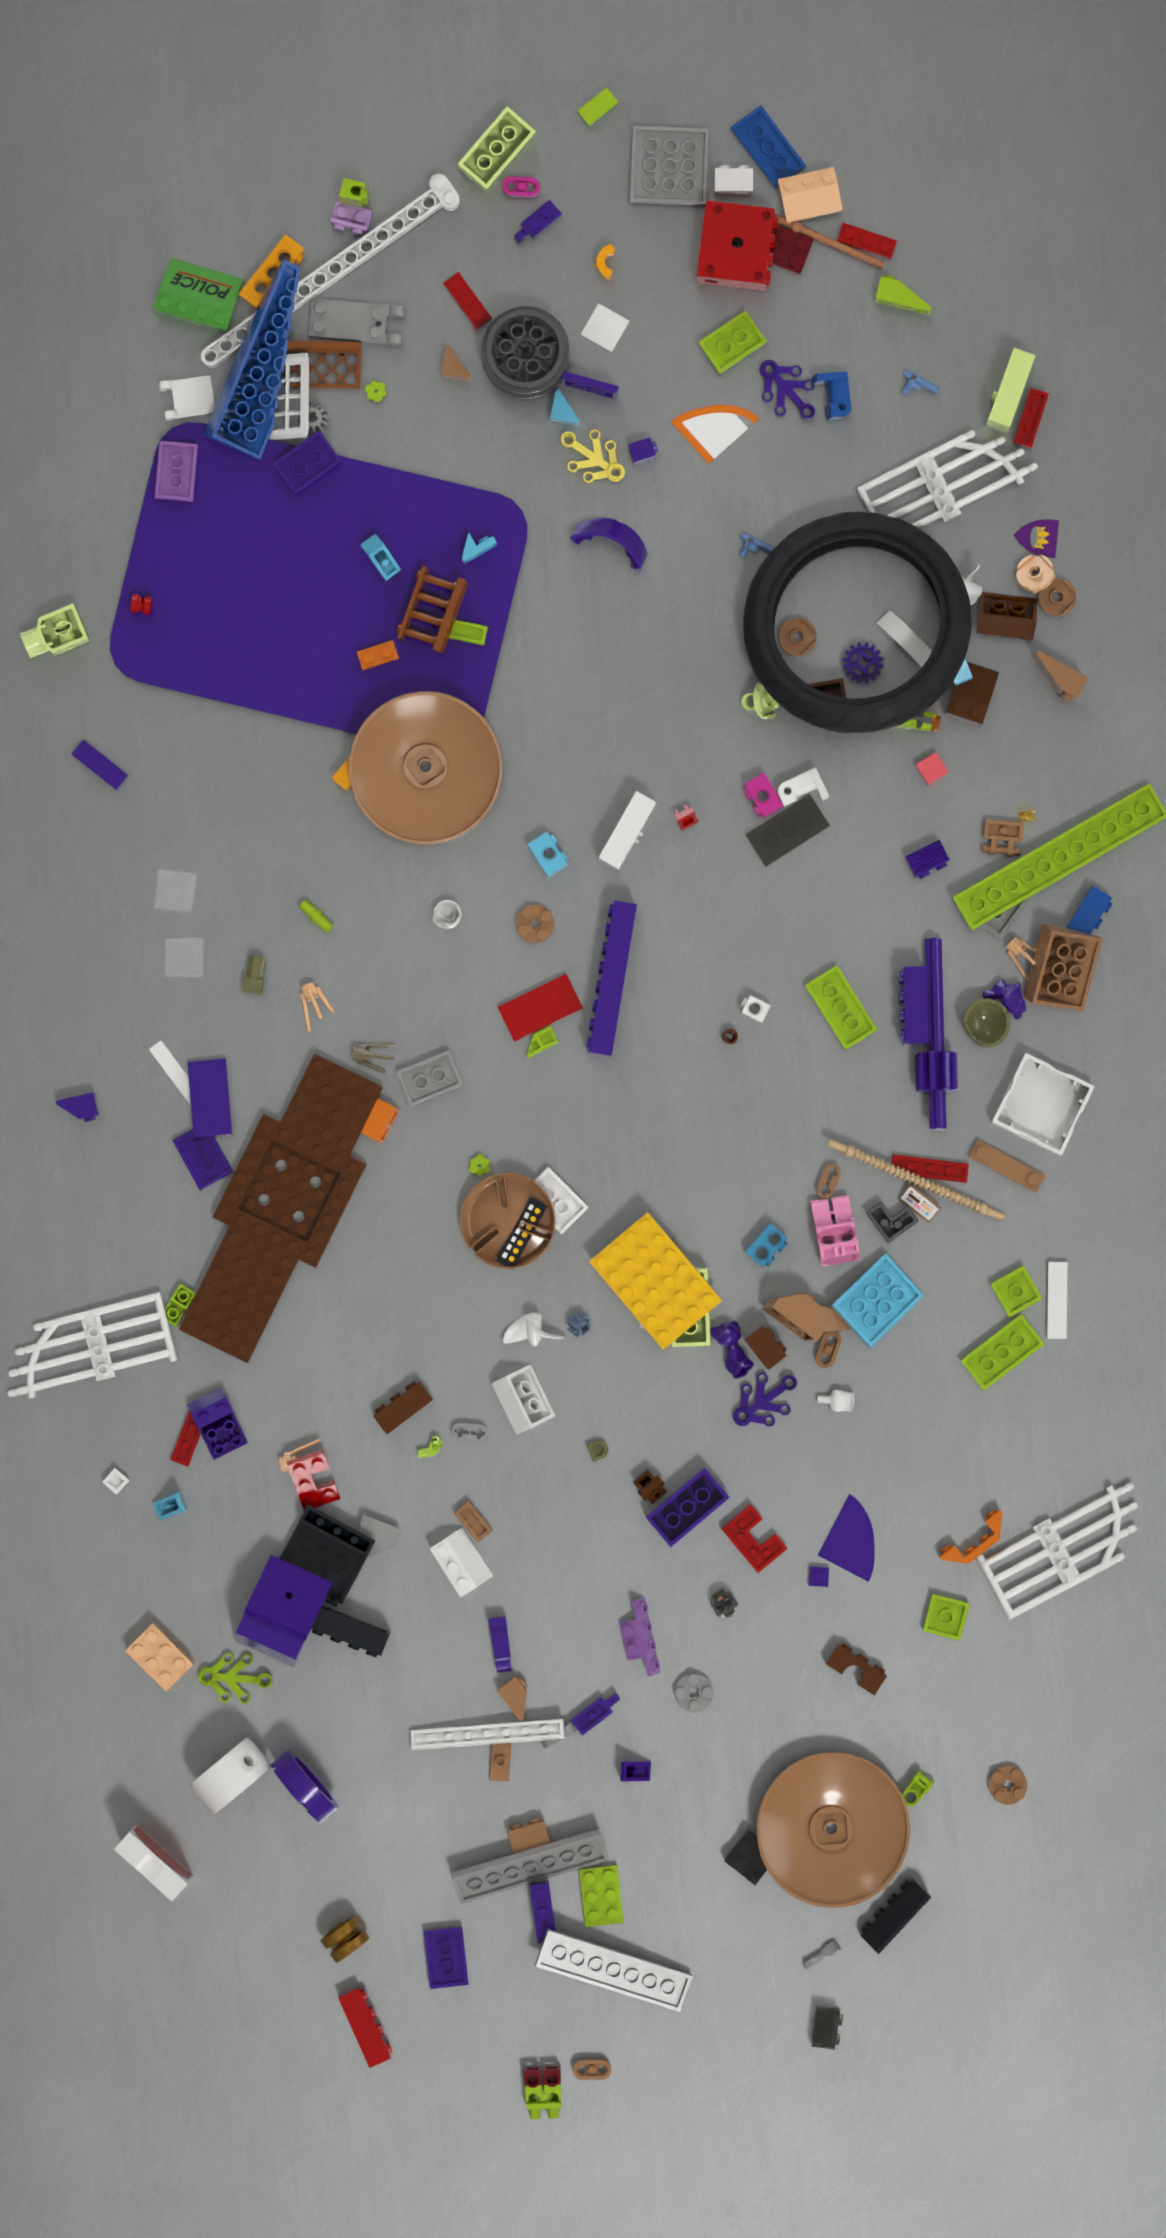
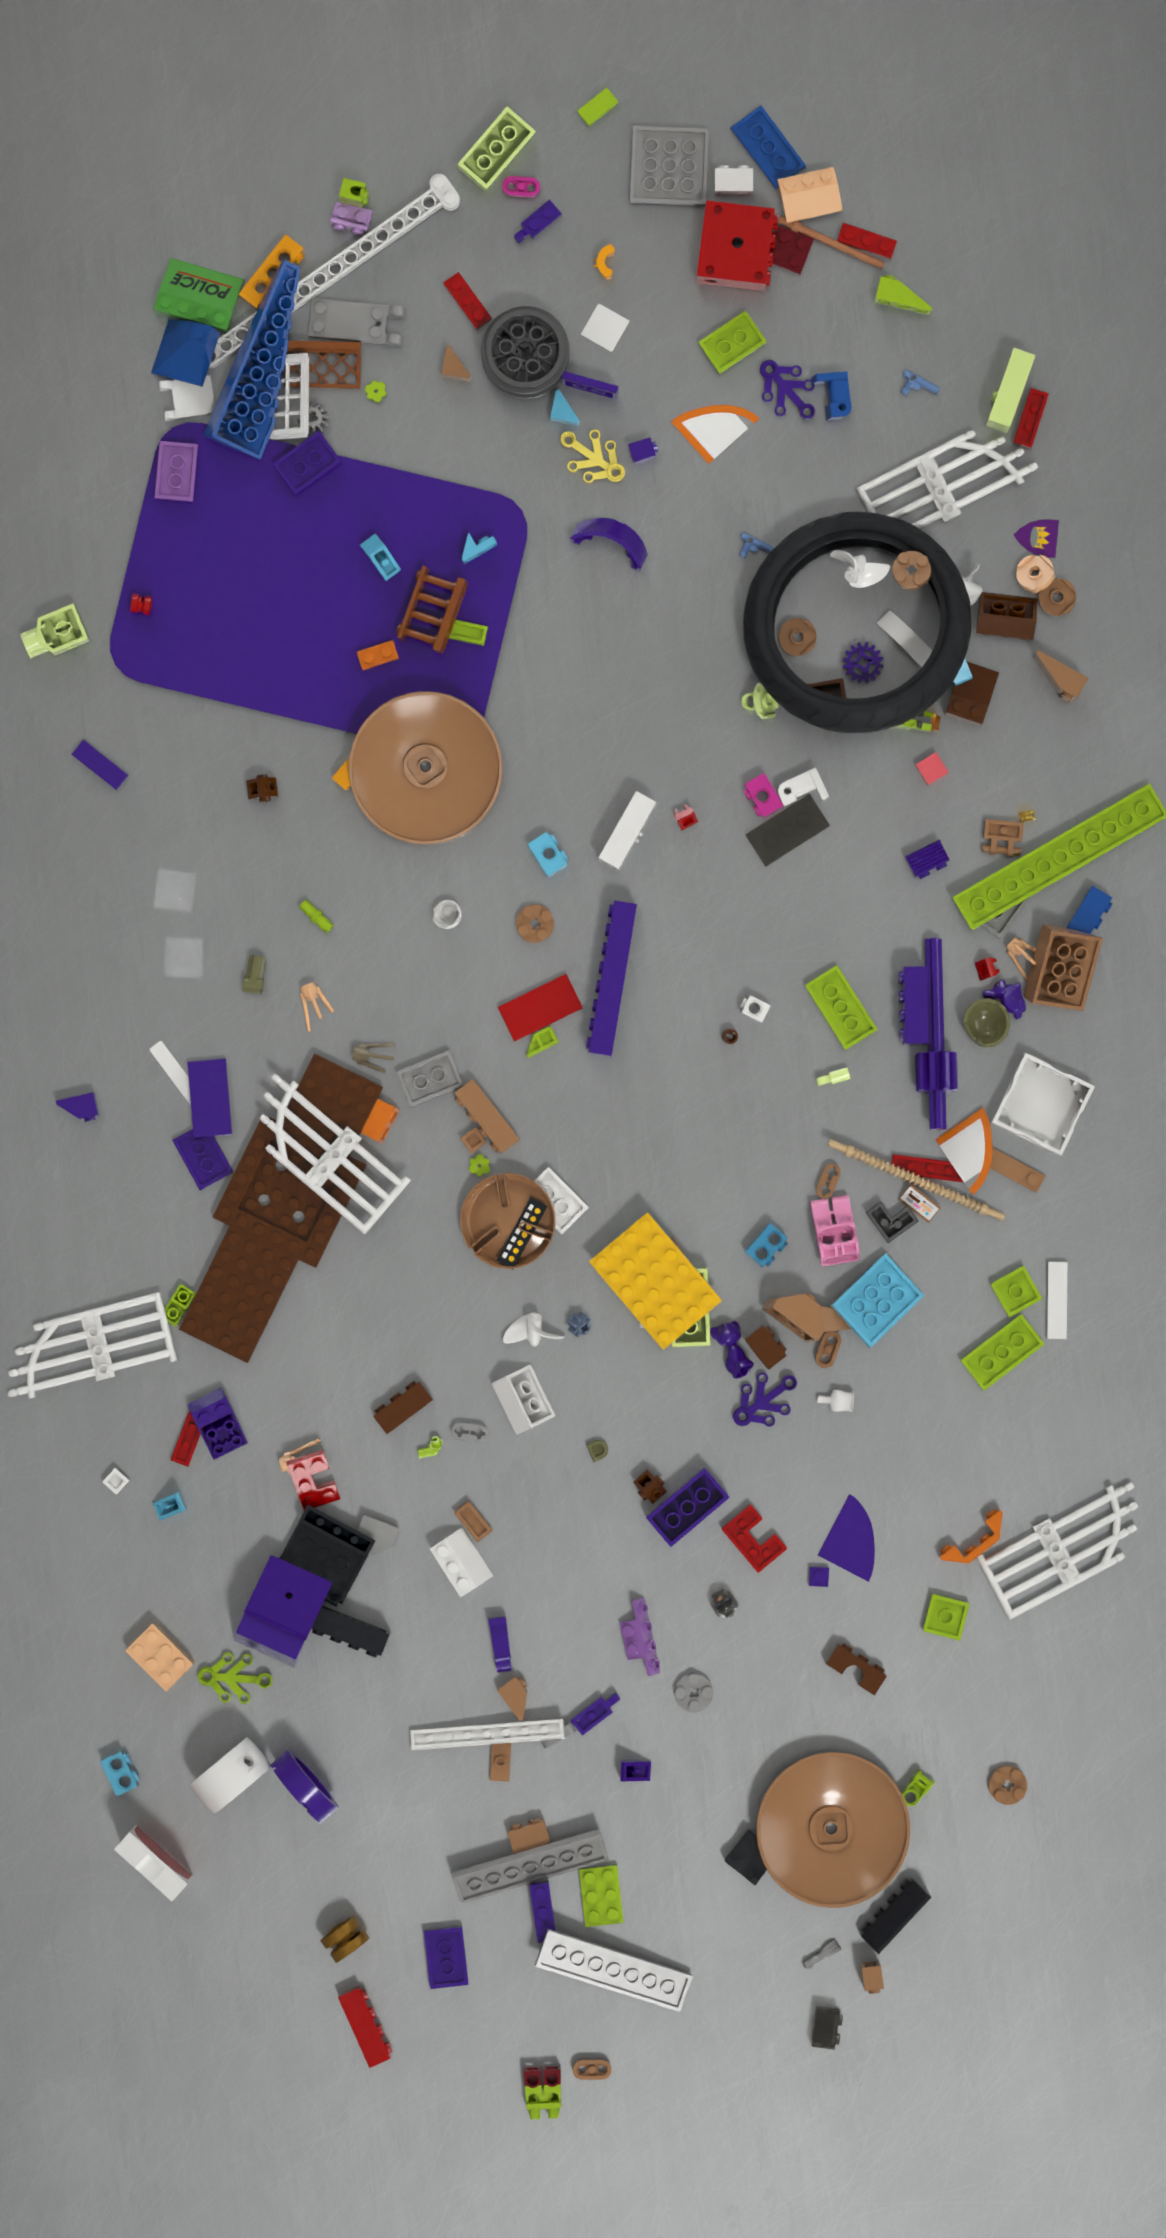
(114, 1775): none -> medium azure brick
(186, 351): none -> blue slope
(266, 788): none -> reddish brown brick
(331, 1159): none -> white piece
(473, 1140): none -> medium nougat plate
(487, 1116): none -> medium nougat brick
(834, 1077): none -> yellowish green bar
(859, 572): none -> white piece
(872, 1976): none -> medium nougat brick
(908, 559): none -> medium nougat plate
(970, 1149): none -> sticker
(986, 968): none -> red tile

